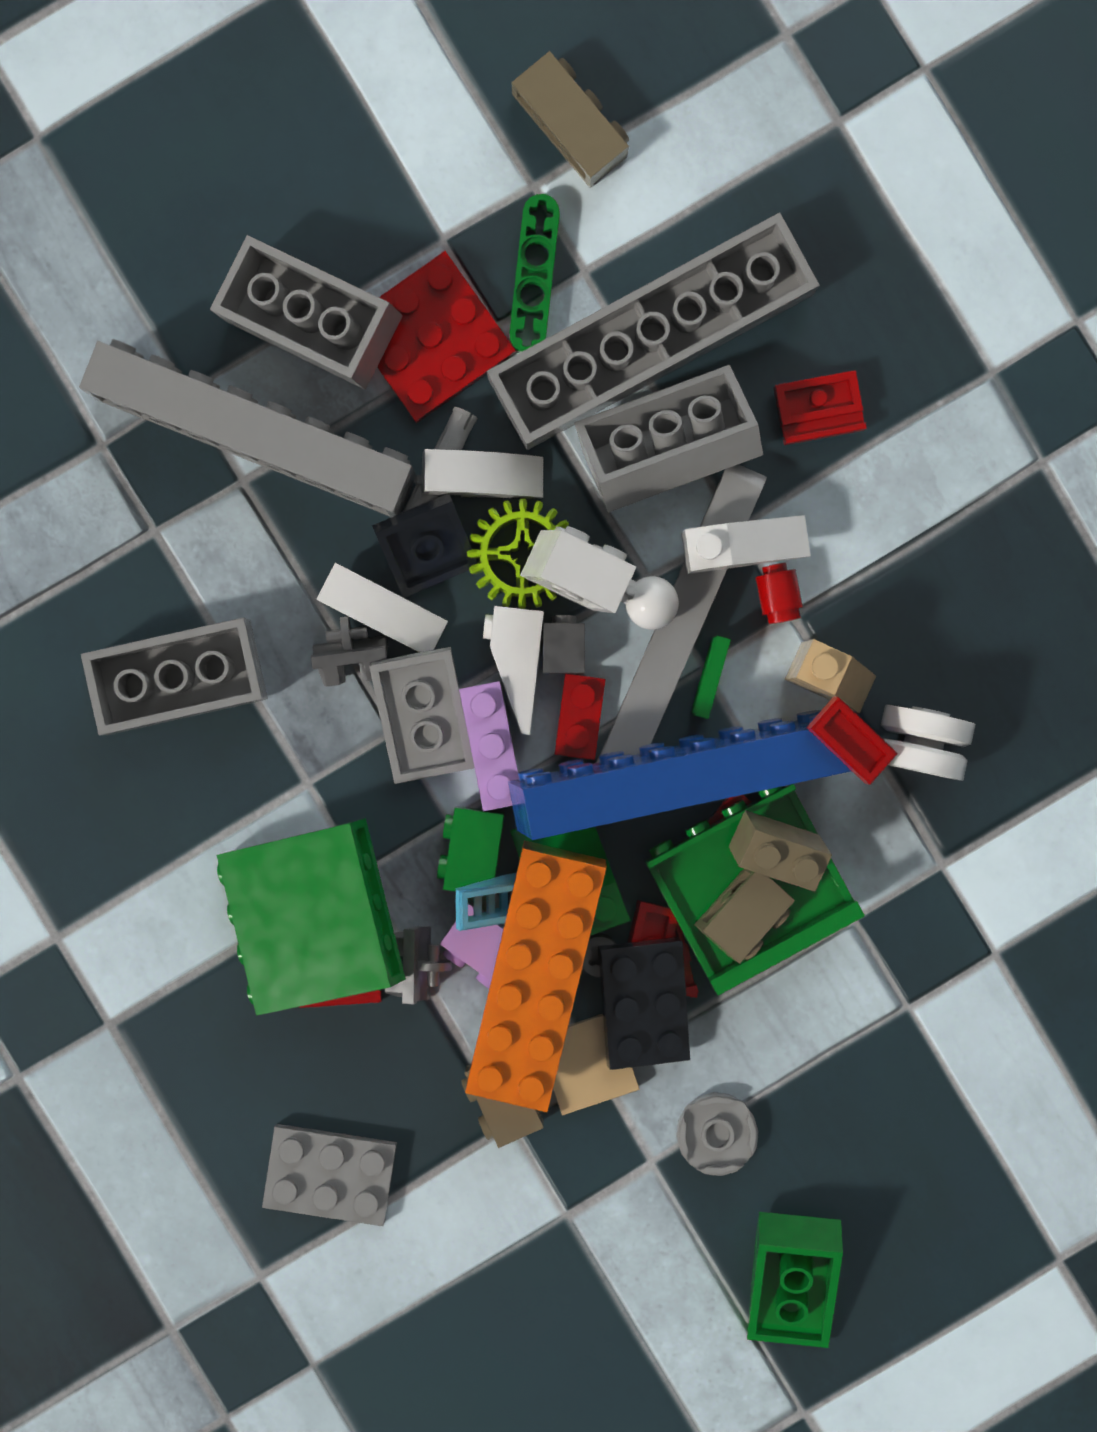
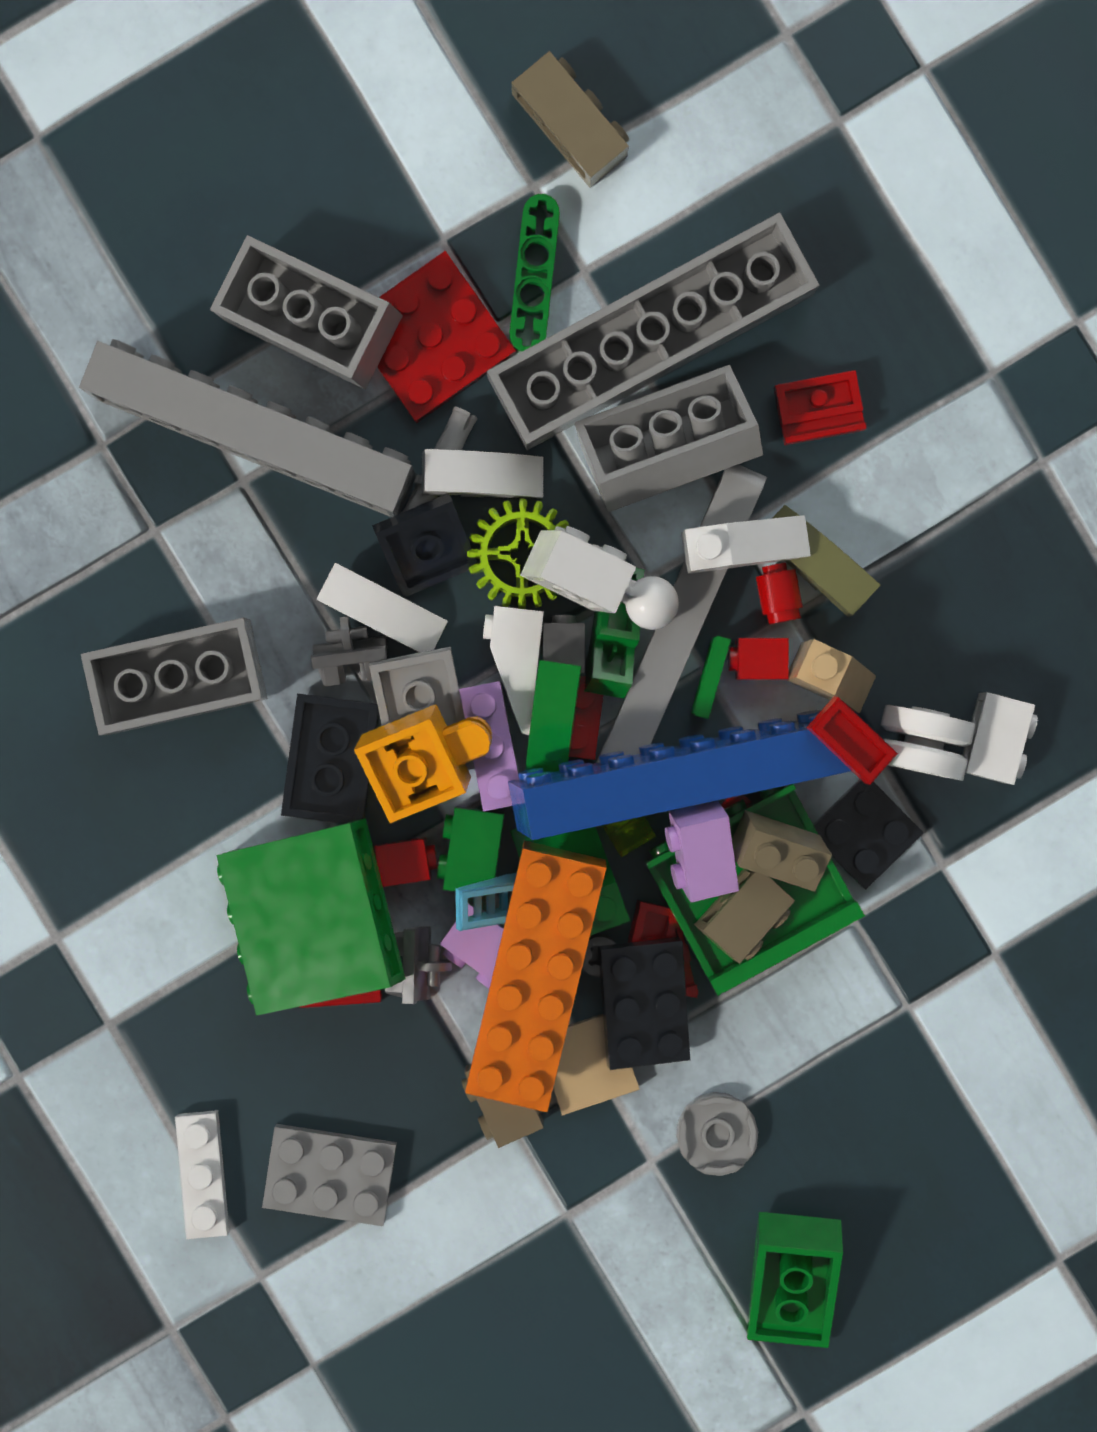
(202, 1174): none -> white plate
(322, 767): none -> black plate
(405, 861): none -> red brick
(421, 760): none -> light orange brick
(553, 715): none -> green slope
(612, 651): none -> green slope
(629, 834): none -> clear neon green plate
(702, 851): none -> lavender brick
(759, 659): none -> red brick
(832, 570): none -> olive slope
(866, 832): none -> black plate
(999, 738): none -> white brick

